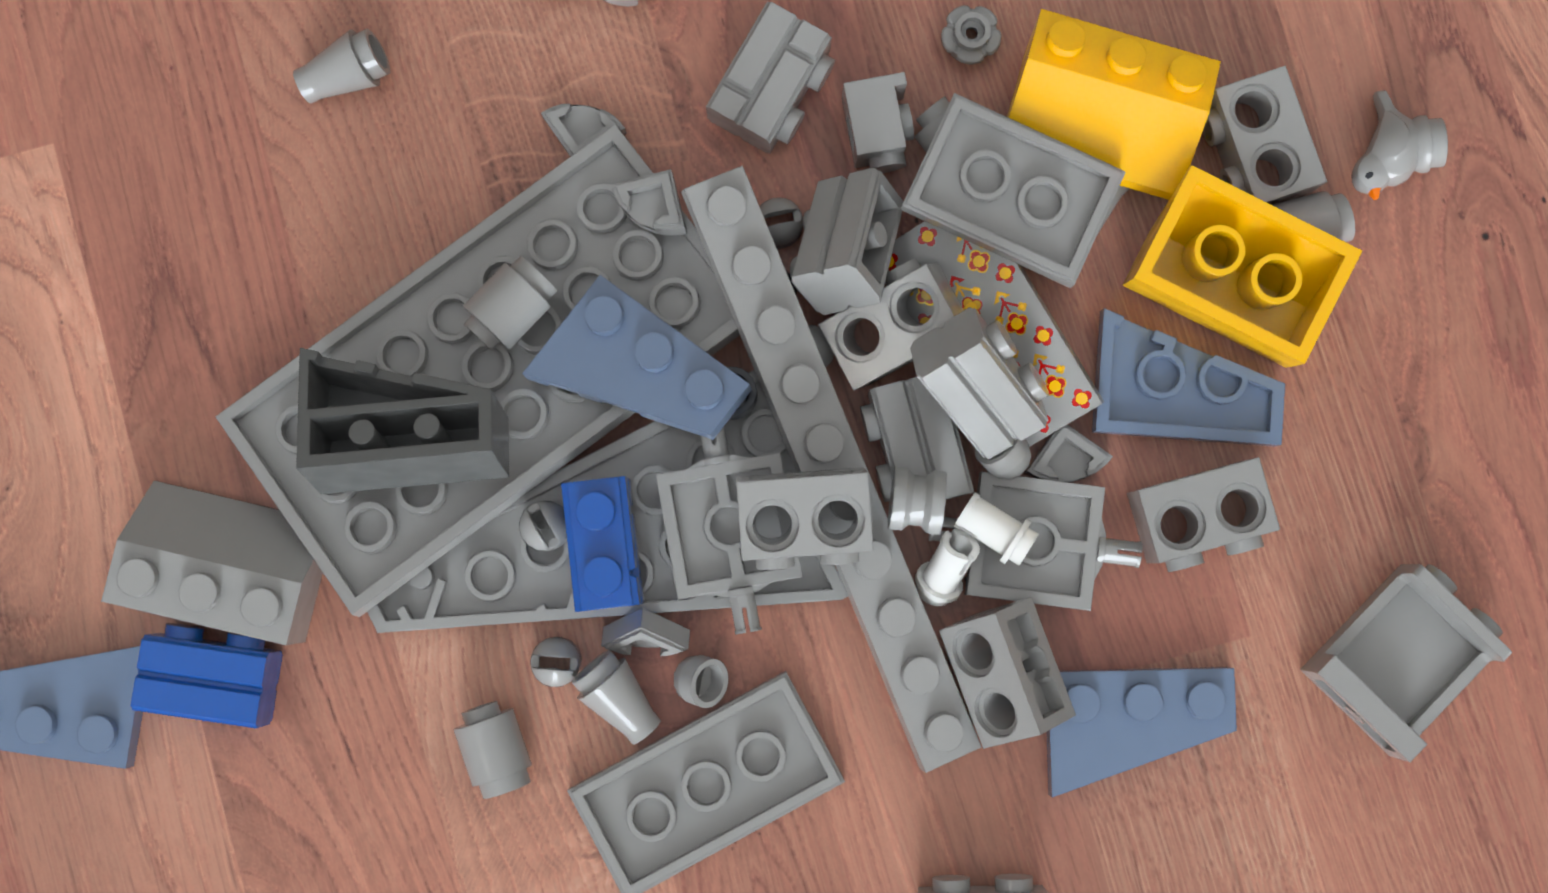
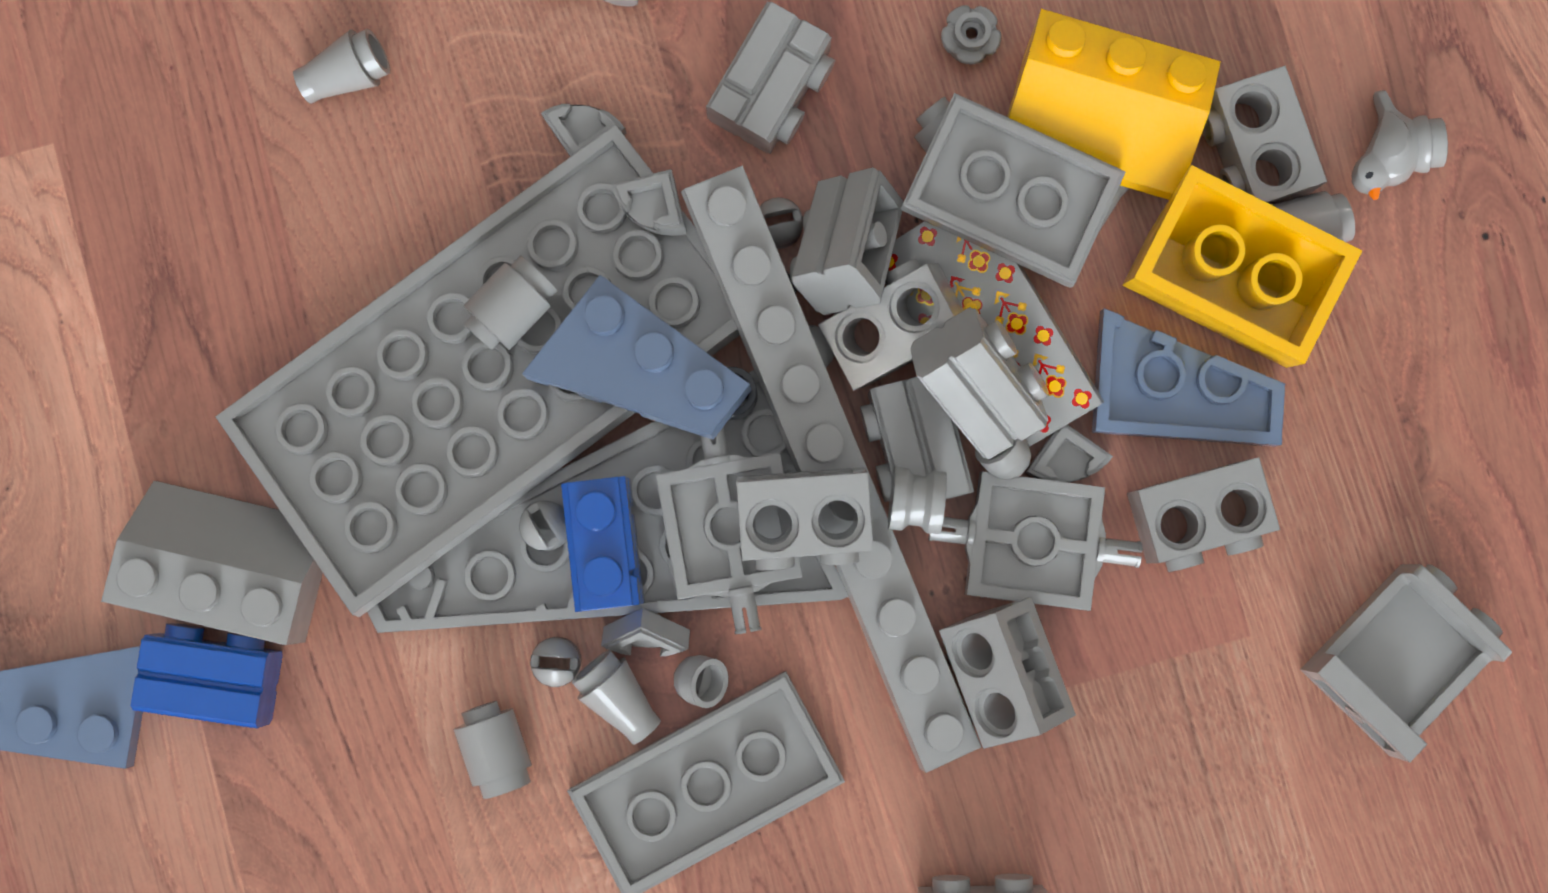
(394, 429): dark grey wedge -> none
(877, 122): light grey brick -> none
(941, 578): white pin -> none
(996, 529): white pin -> none
(1135, 719): sand blue wing -> none

